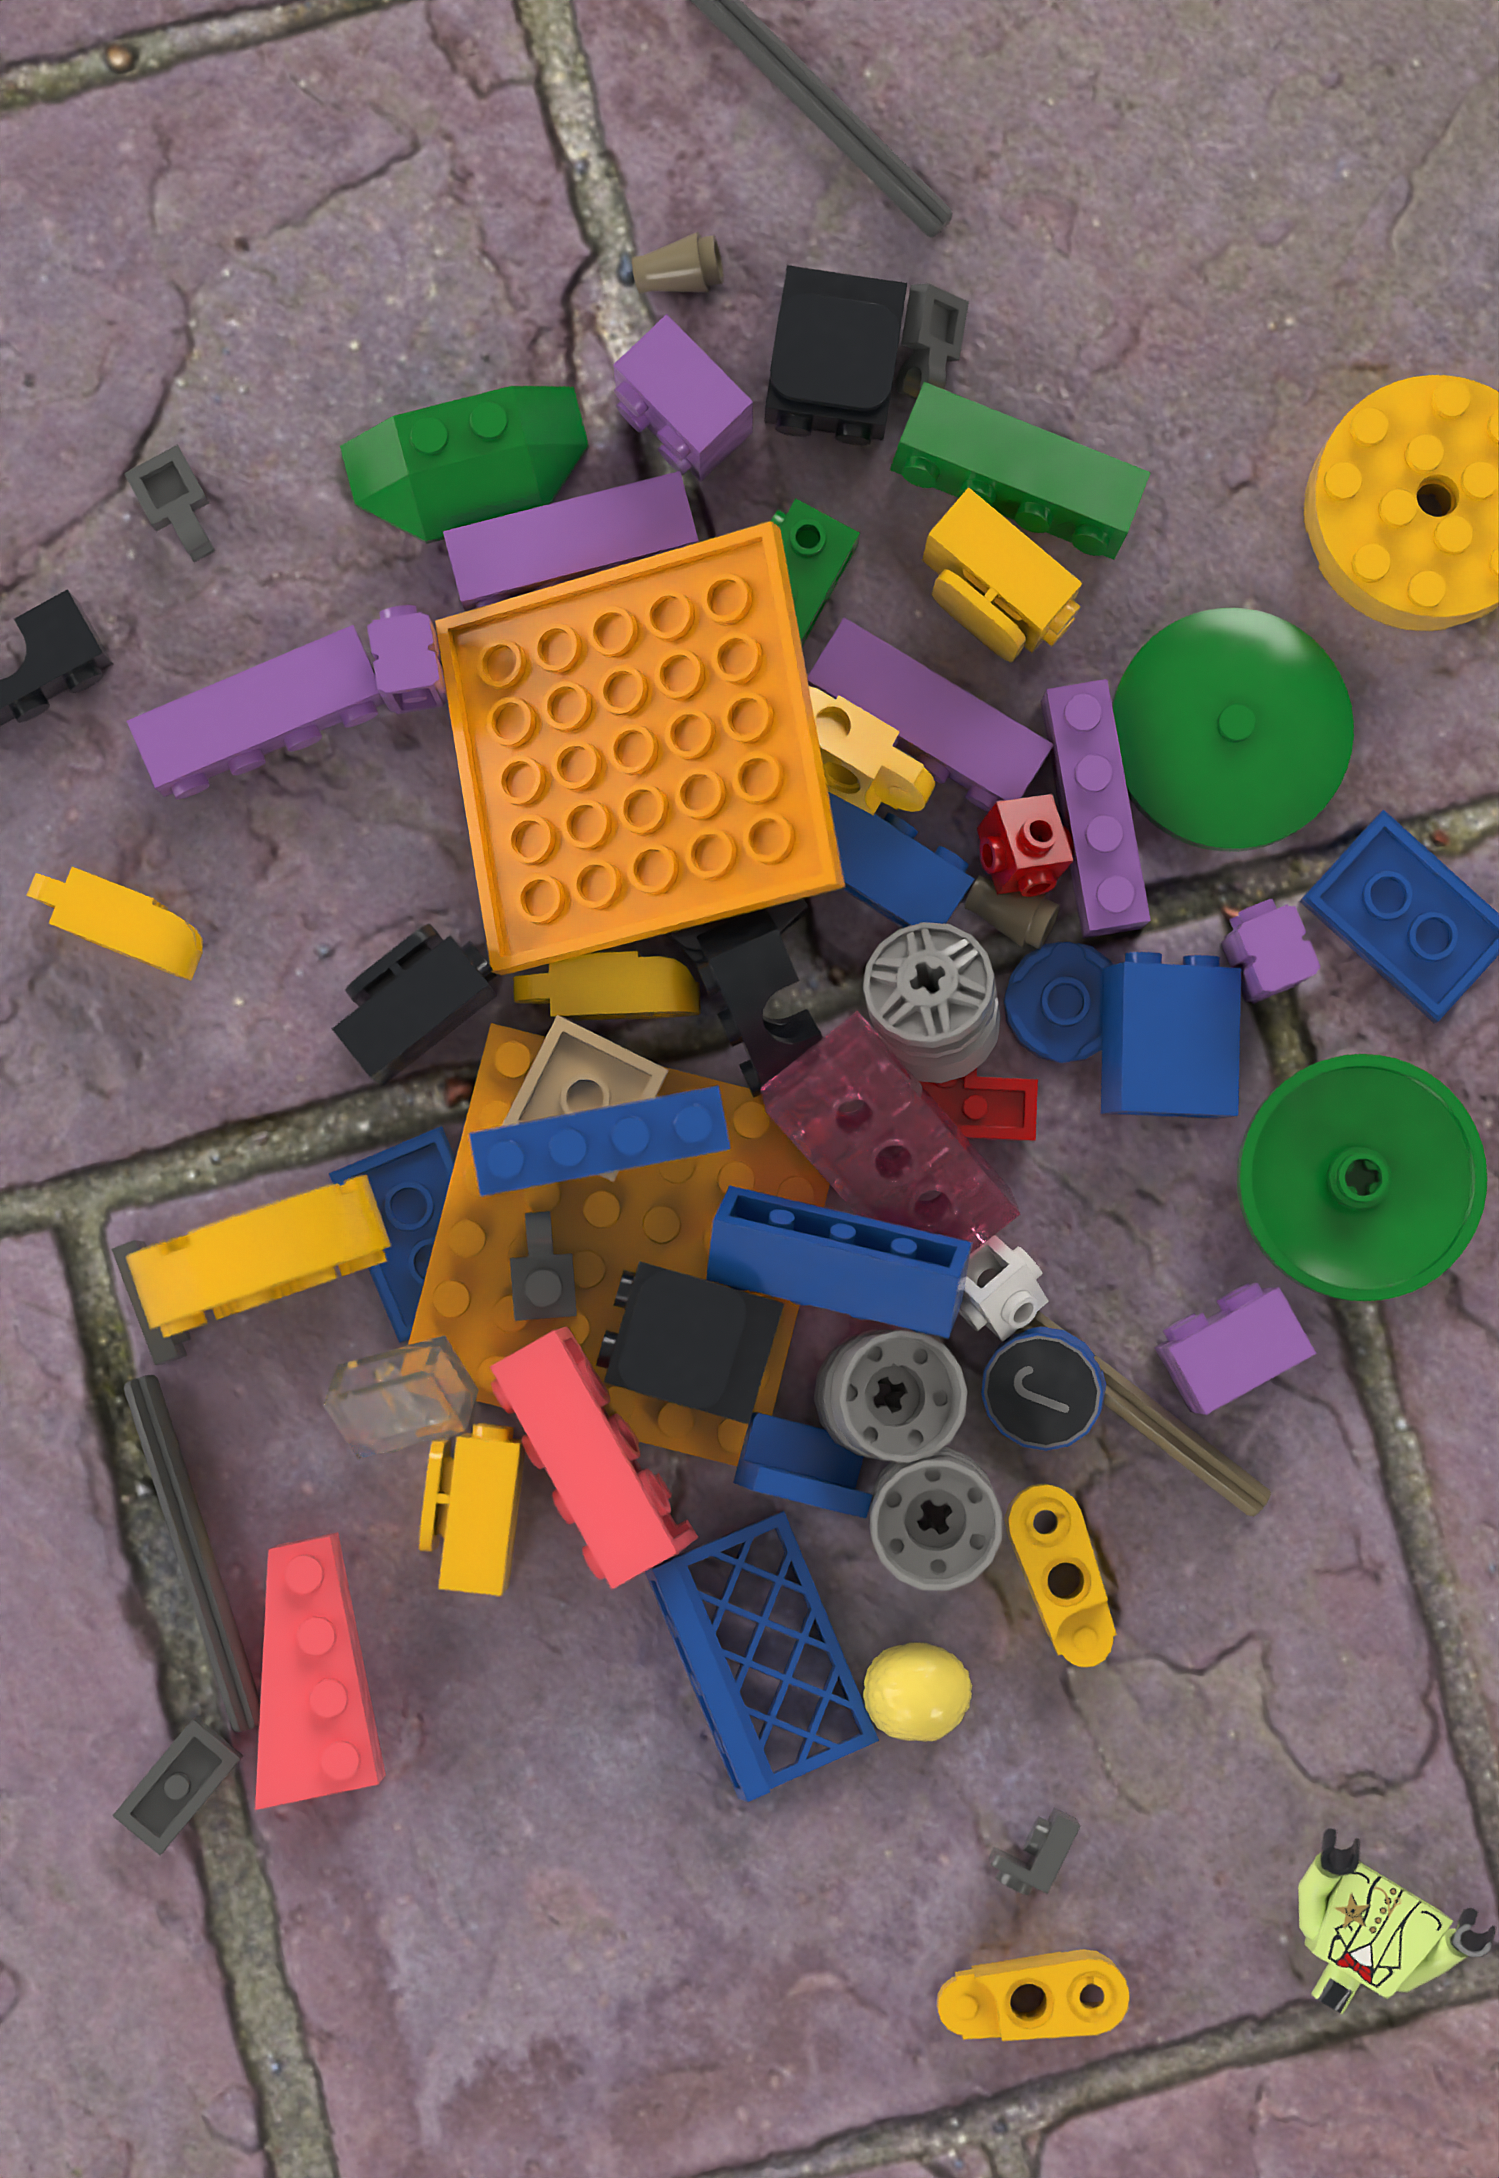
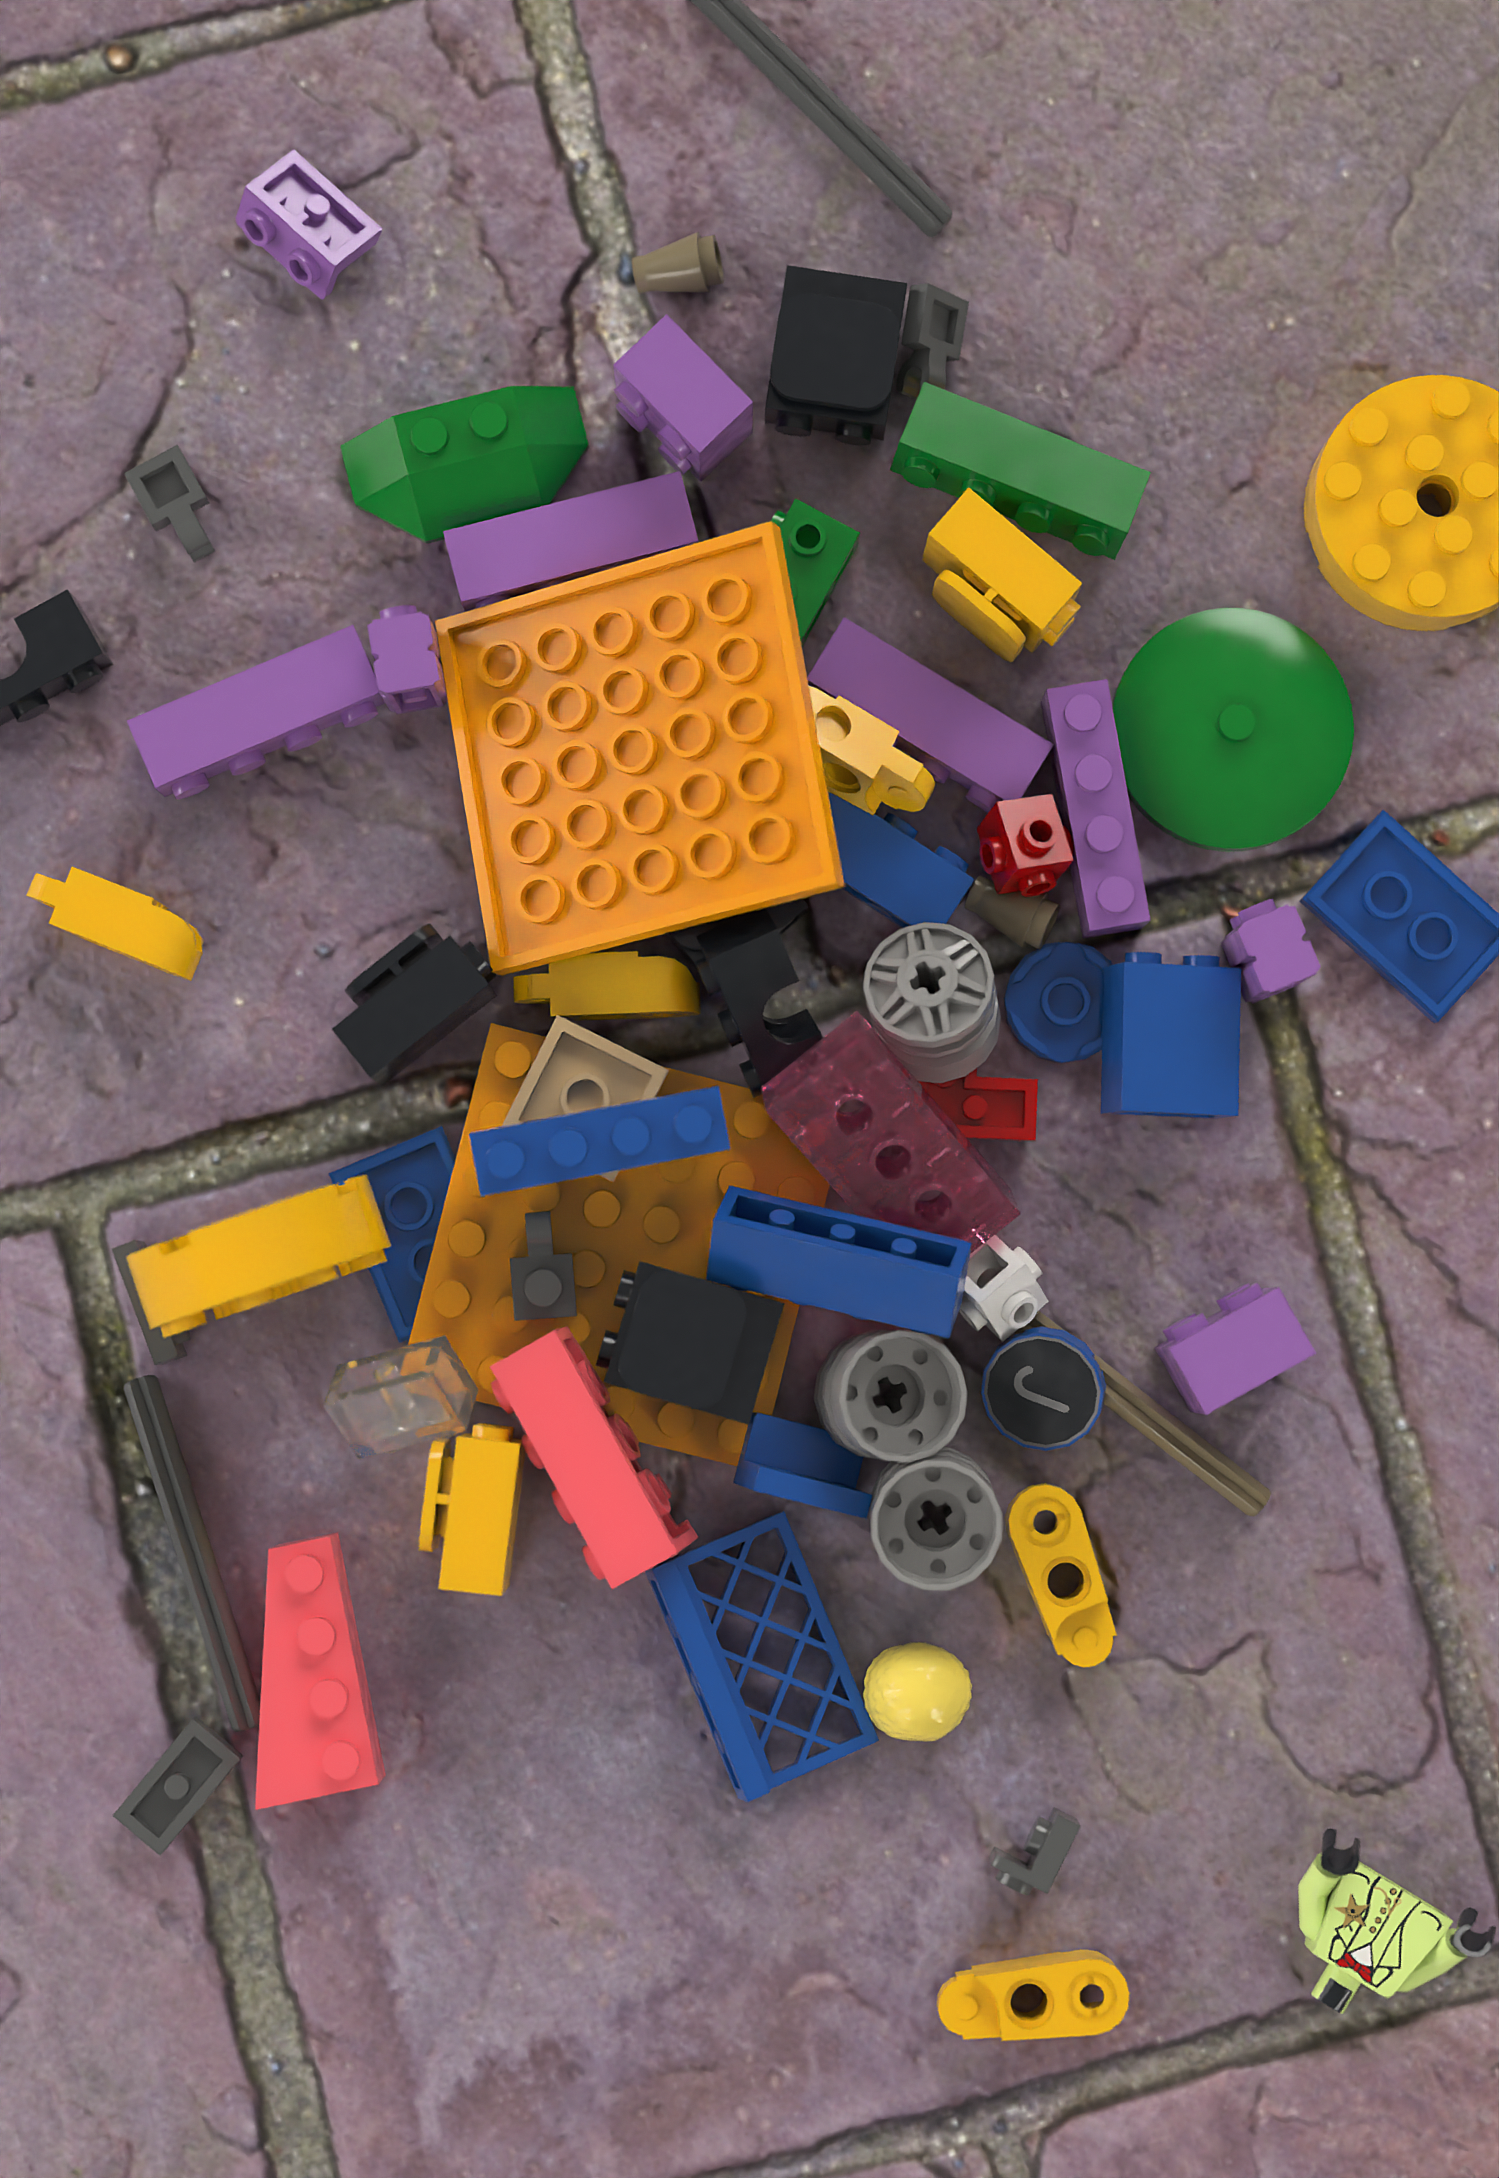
(305, 223): none -> medium lavender bracket
(1362, 1177): green dish -> none

